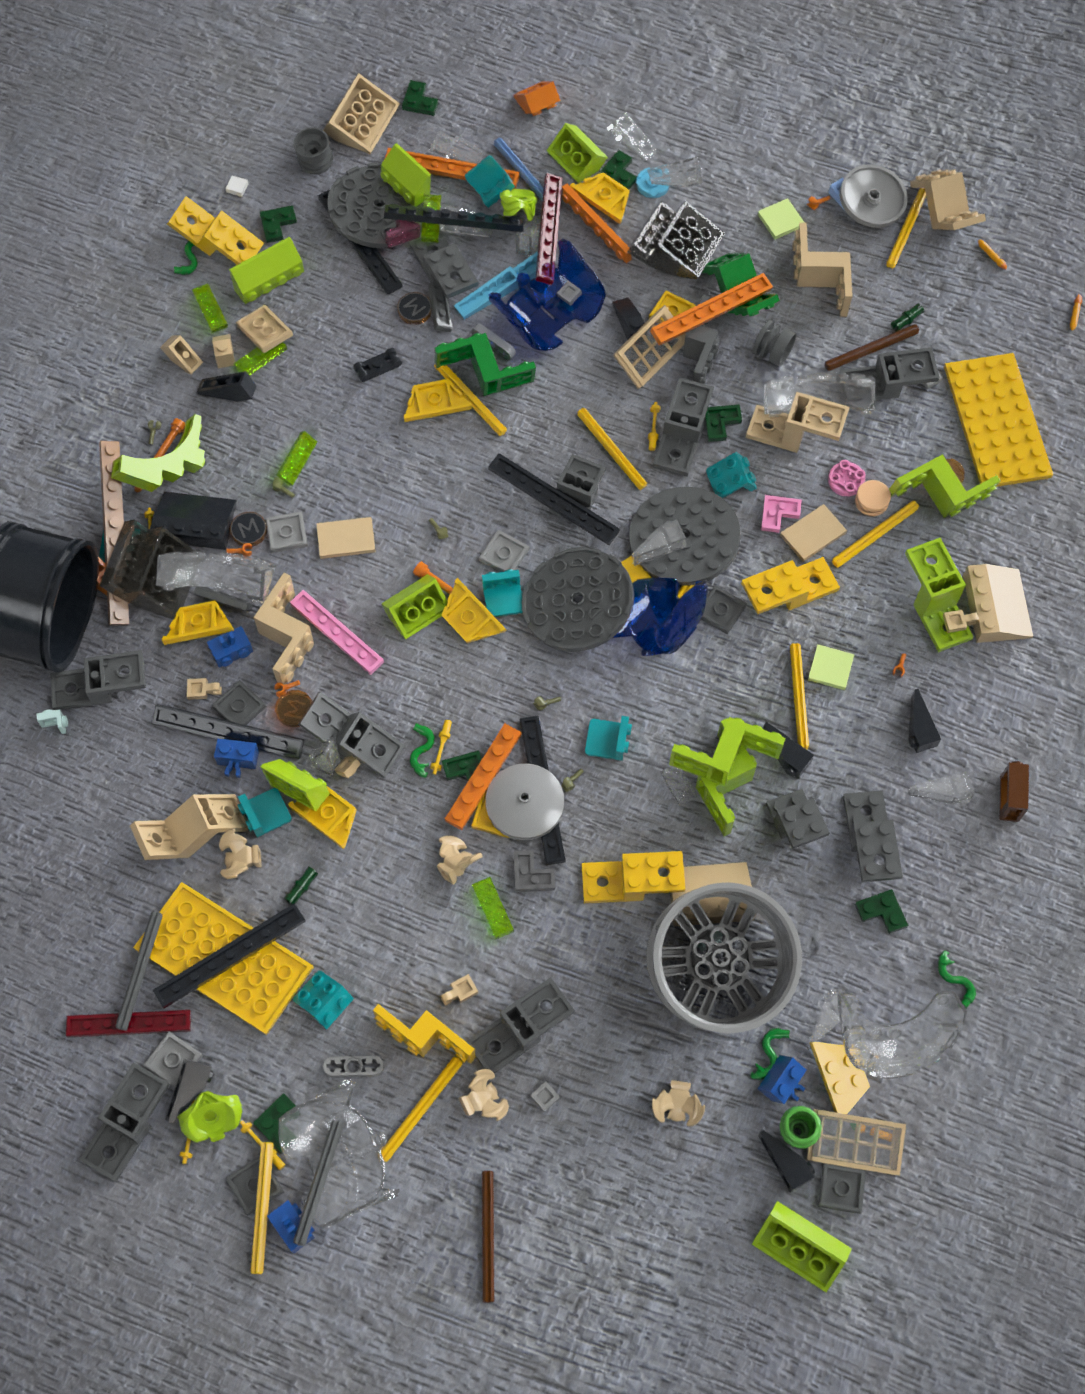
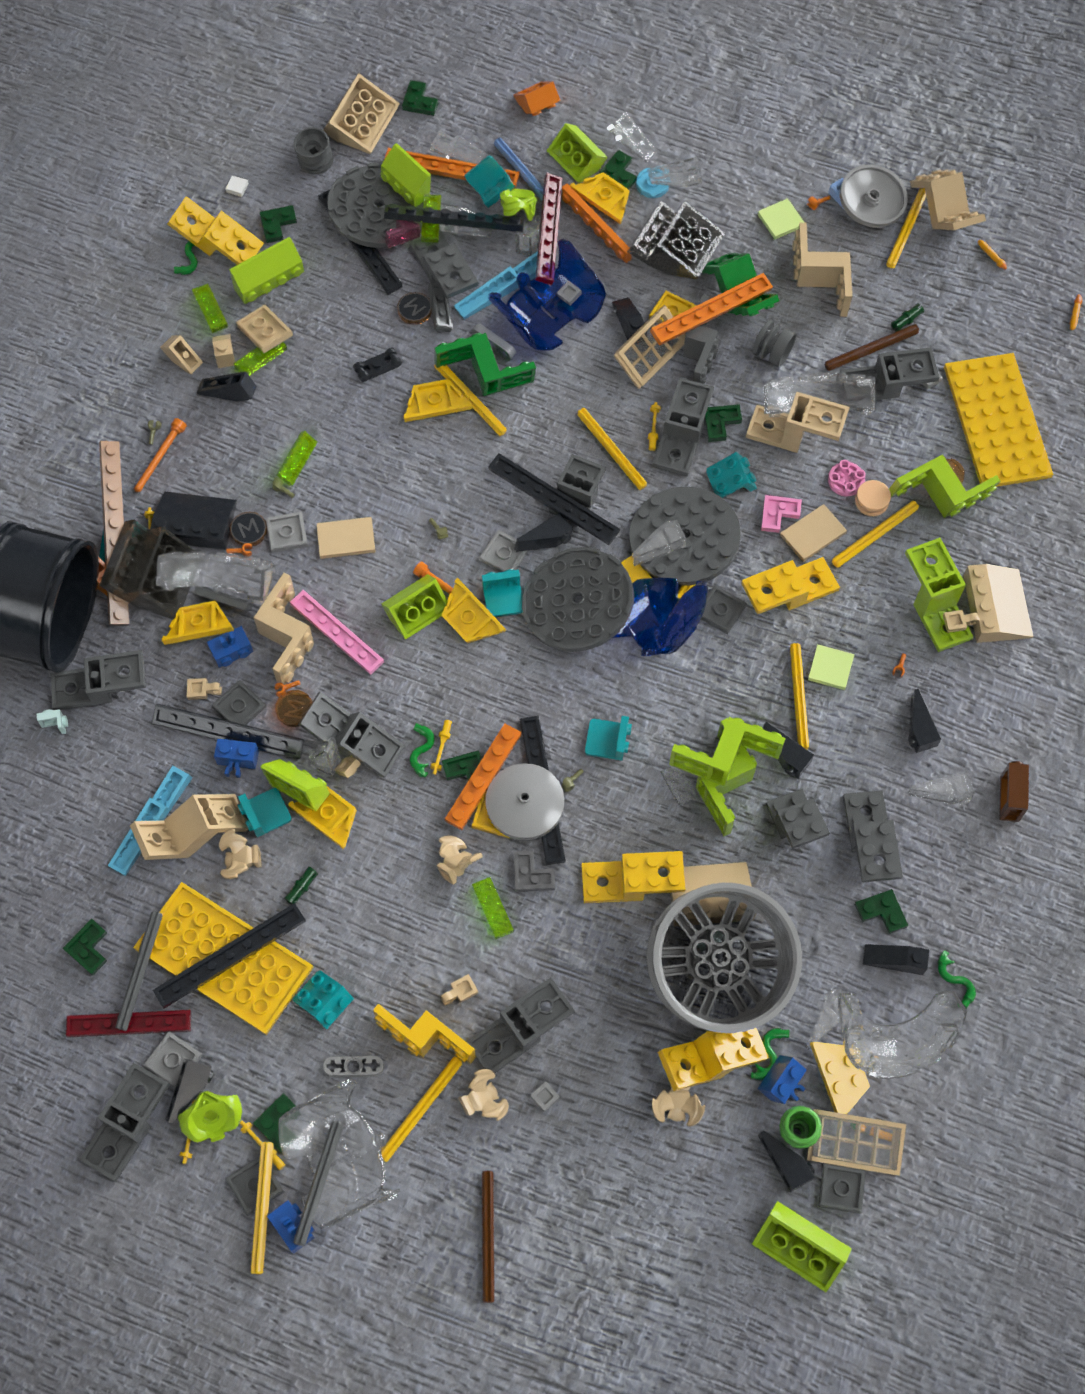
(82, 947): none -> dark green plate
(149, 473): arch -> none
(154, 810): none -> medium azure slope
(541, 704): olive hand -> none
(546, 535): none -> black slope
(711, 1057): none -> yellow bracket
(897, 958): none -> black slope

